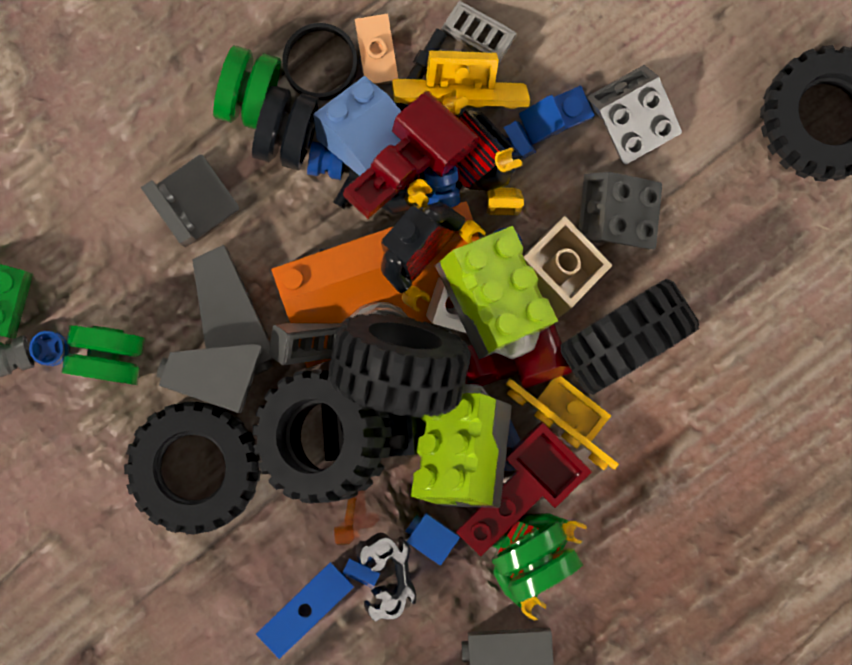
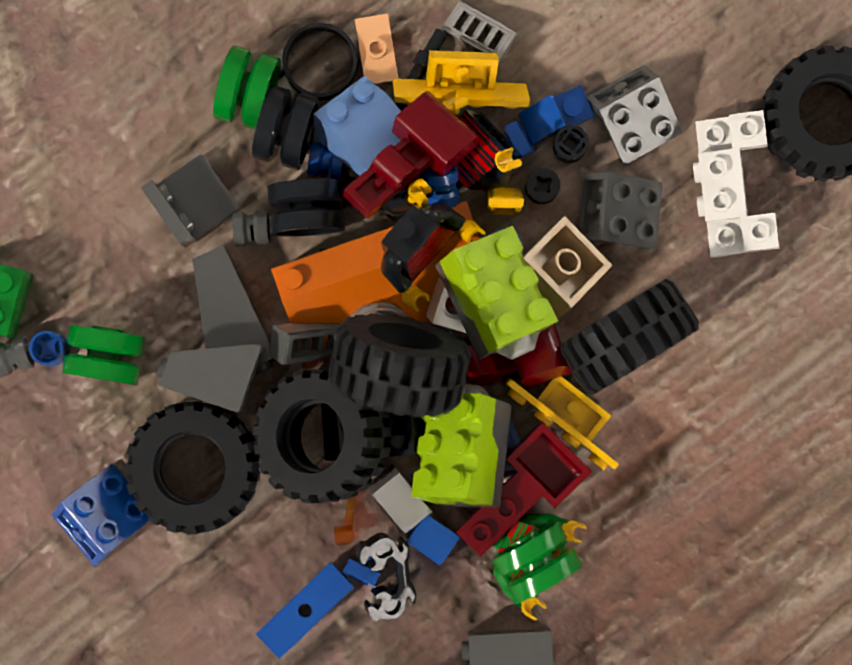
(100, 515): none -> blue bracket
(243, 229): none -> dark grey wheel
(306, 207): none -> black wheel
(395, 497): none -> light grey slope
(538, 190): none -> black wheel
(566, 148): none -> black wheel
(724, 185): none -> white bracket

